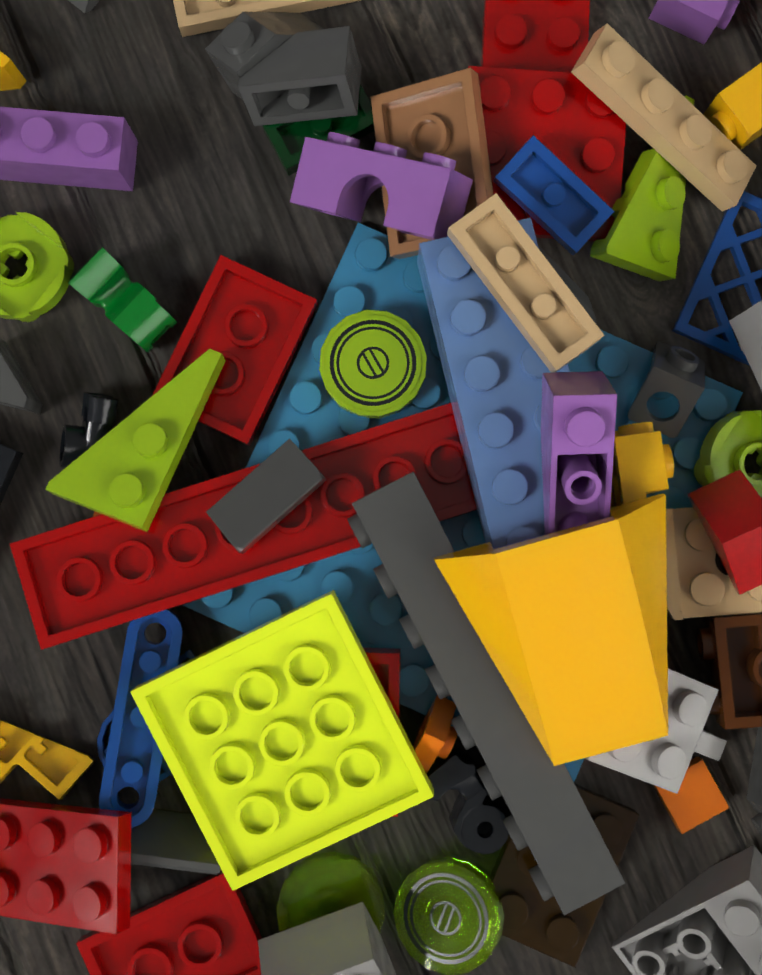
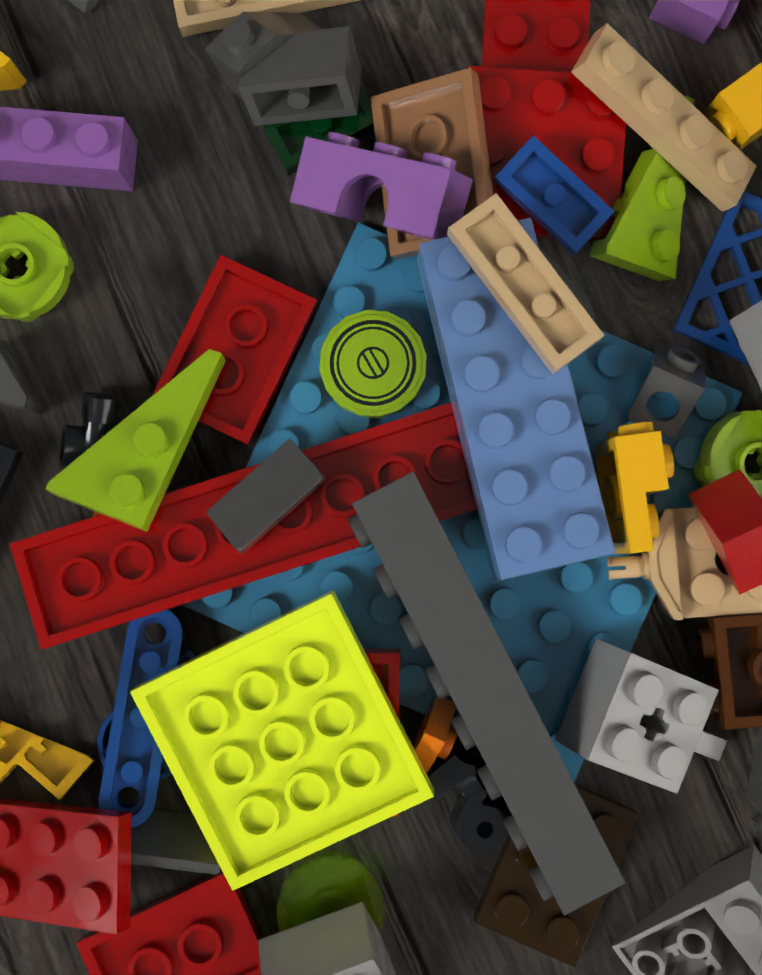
(124, 301): green leg -> none
(448, 916): clear neon green tile -> none
(577, 447): medium lavender slope -> none
(577, 627): yellow wedge -> none
(696, 799): orange tile -> none

